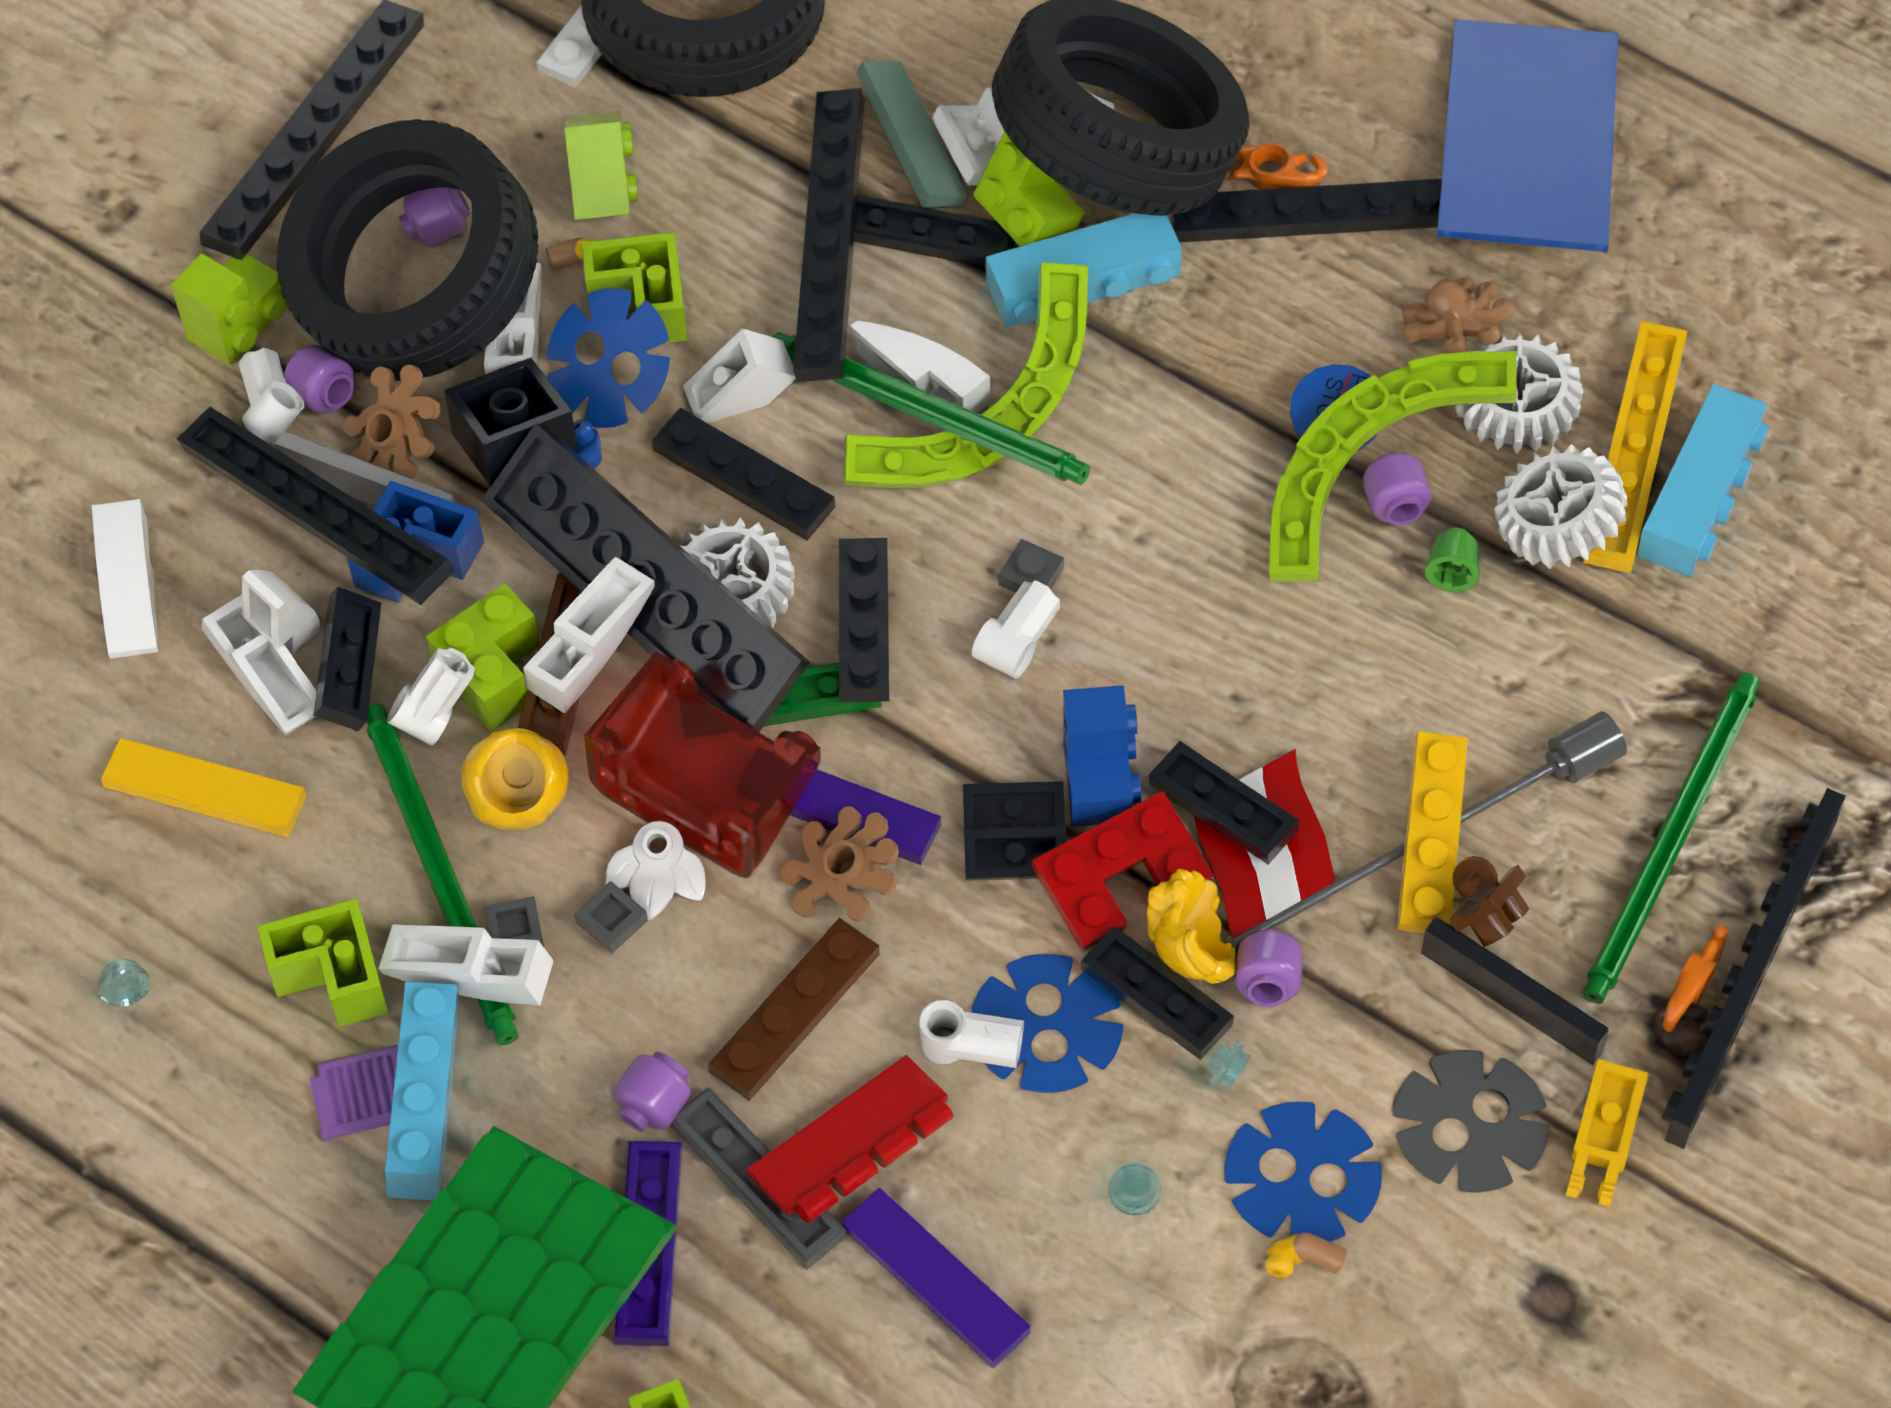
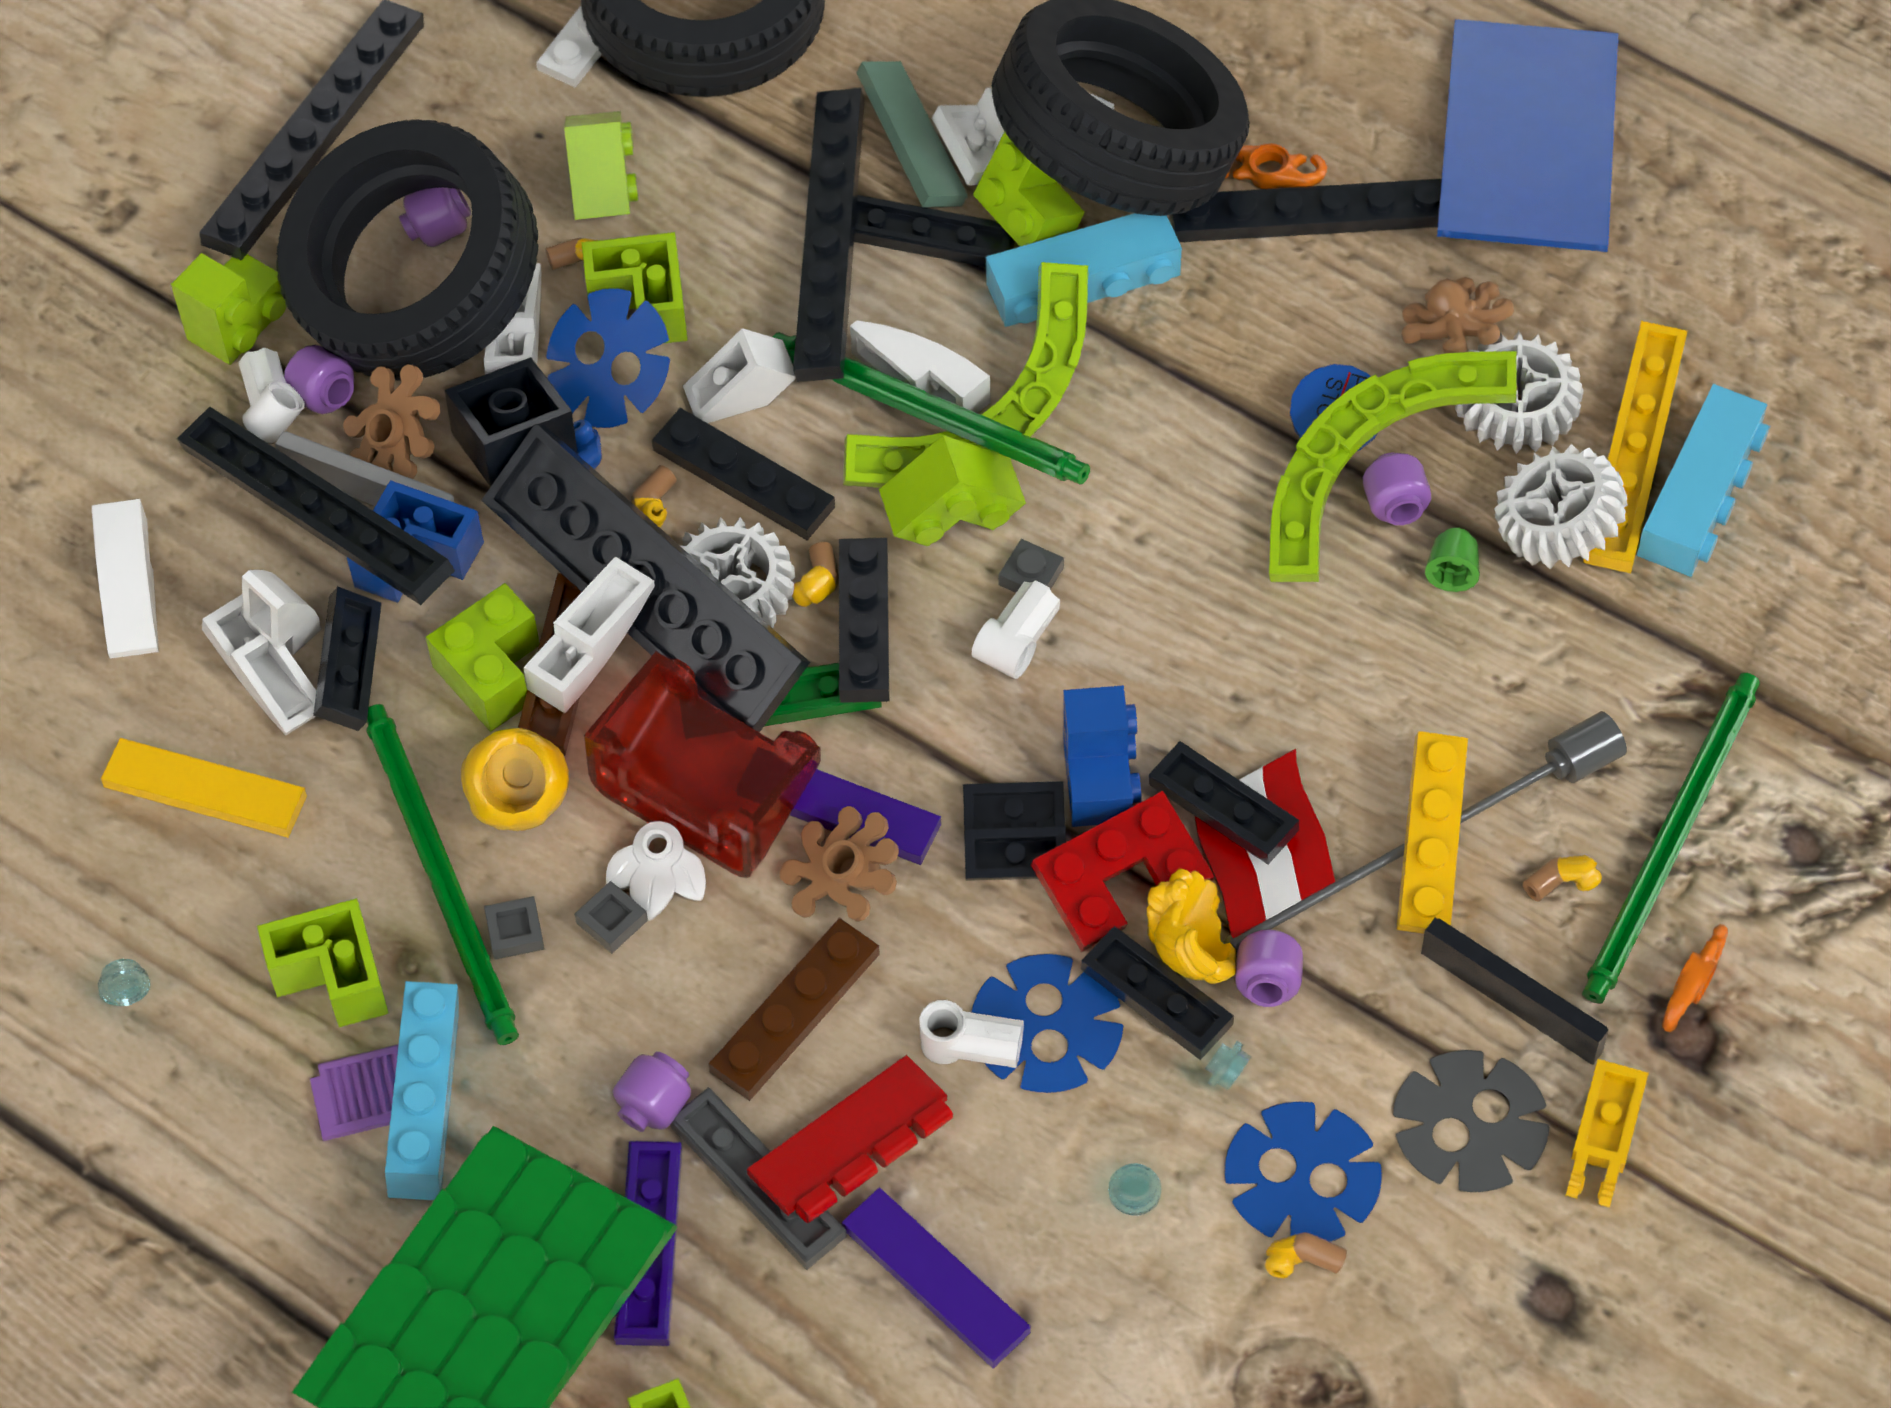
(428, 703): white piece -> none
(469, 957): white slope -> none
(649, 494): none -> arm
(820, 580): none -> yellow arm
(951, 485): none -> lime brick
(1488, 903): reddish brown hips -> none
(1560, 870): none -> arm
(1744, 982): black plate -> none

